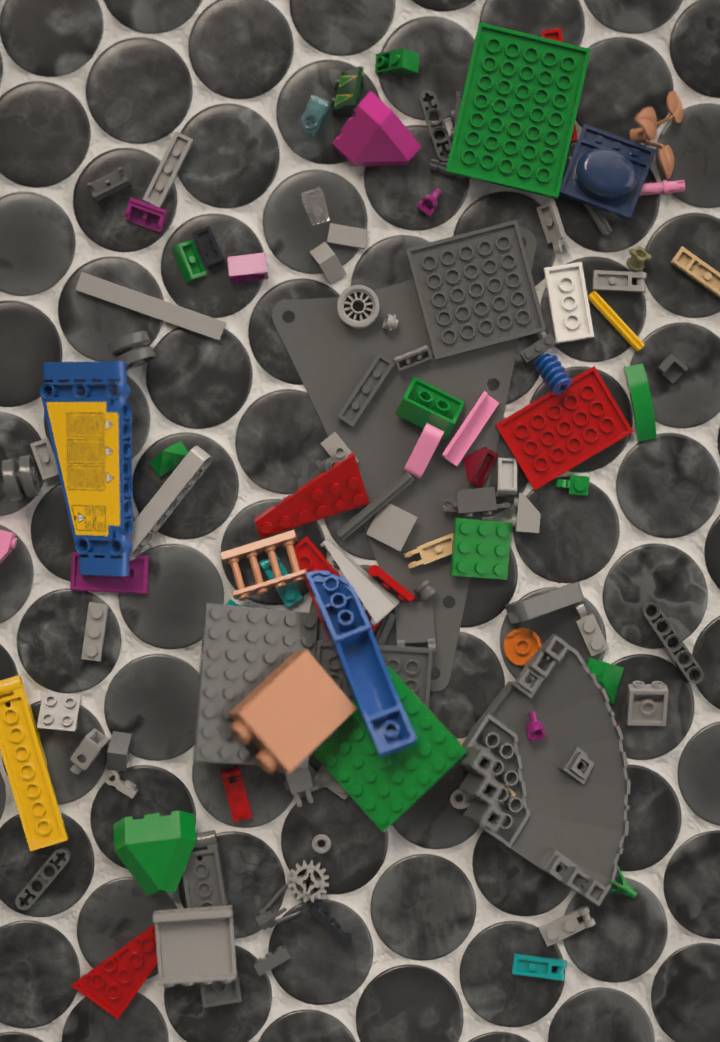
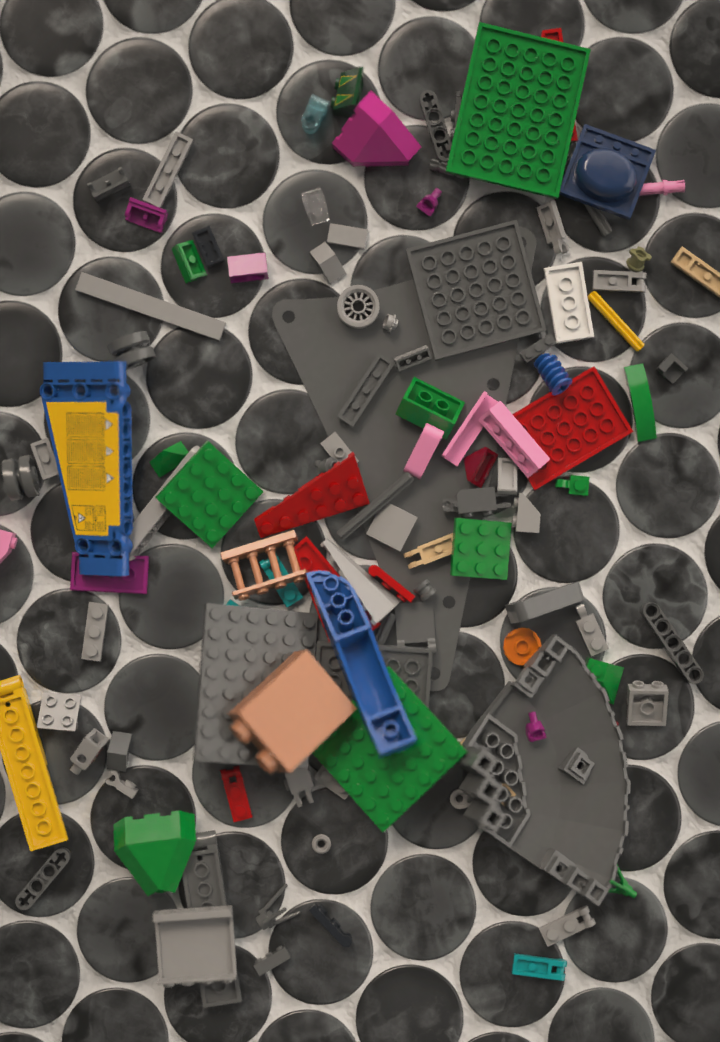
(121, 975): red wing -> none
(209, 494): none -> green plate
(317, 882): light grey gear -> none
(397, 62): green slope -> none
(514, 439): none -> bright pink panel
(648, 121): nougat plant -> none

